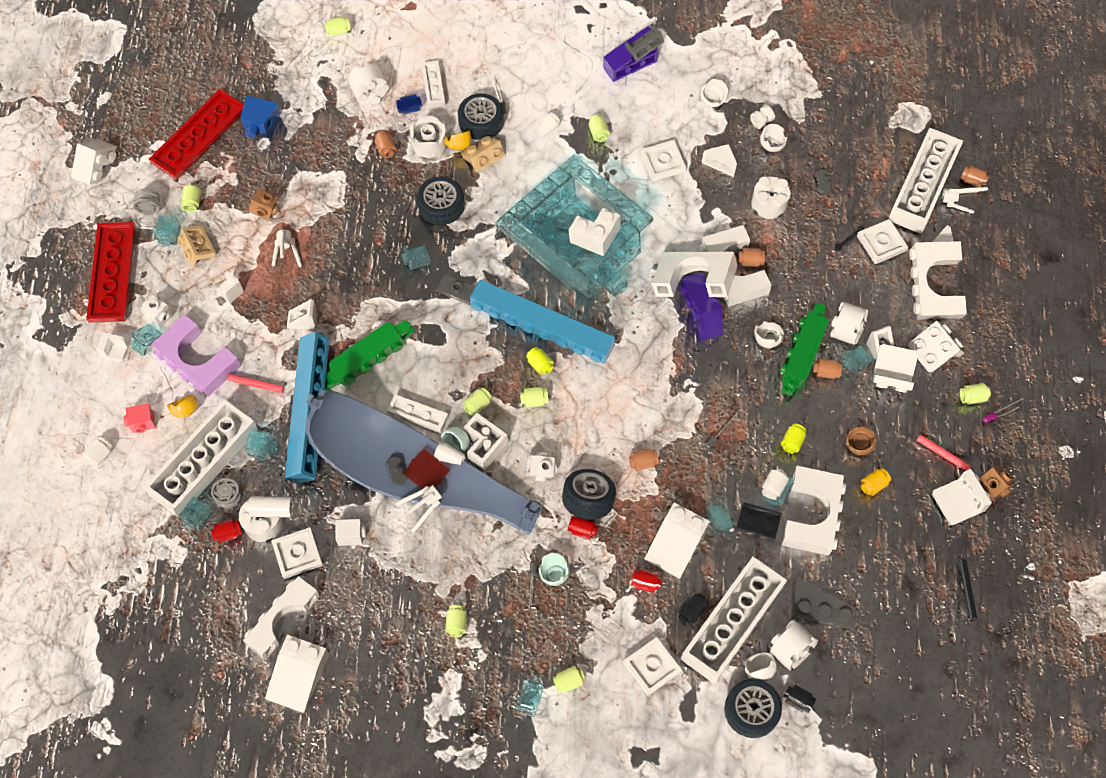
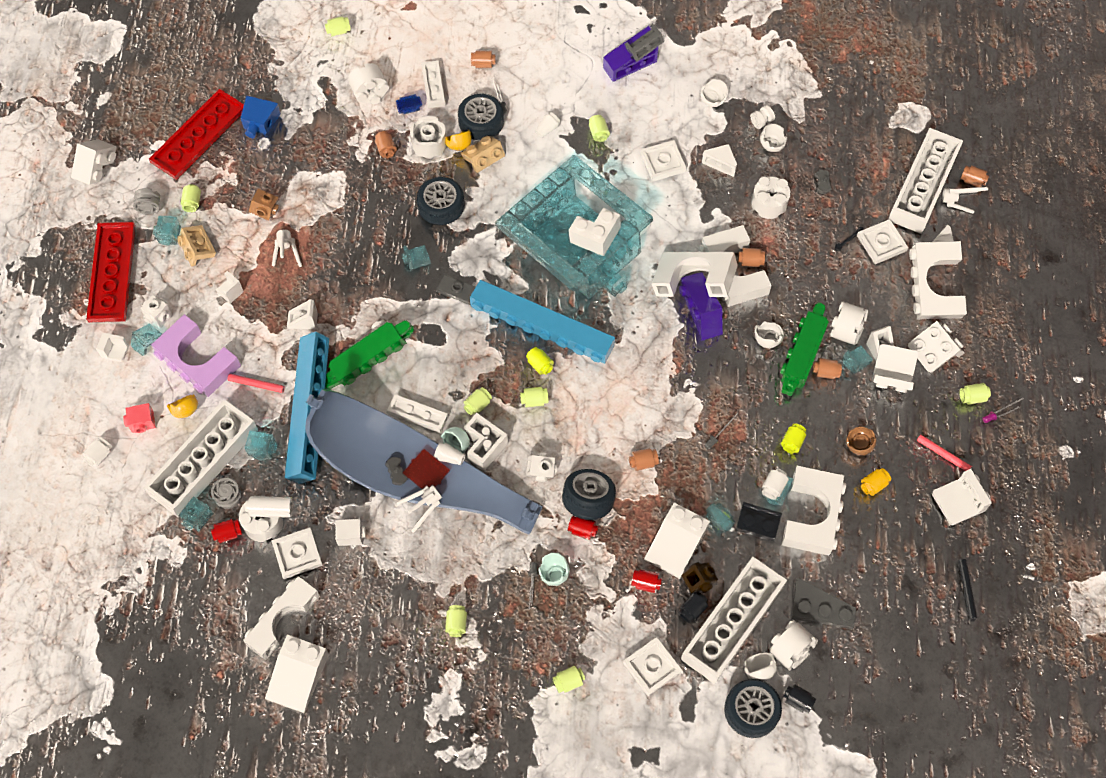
(483, 59): none -> nougat brick
(529, 697): clear light blue bracket -> none
(700, 577): none -> dark brown brick
(997, 482): medium nougat brick -> none

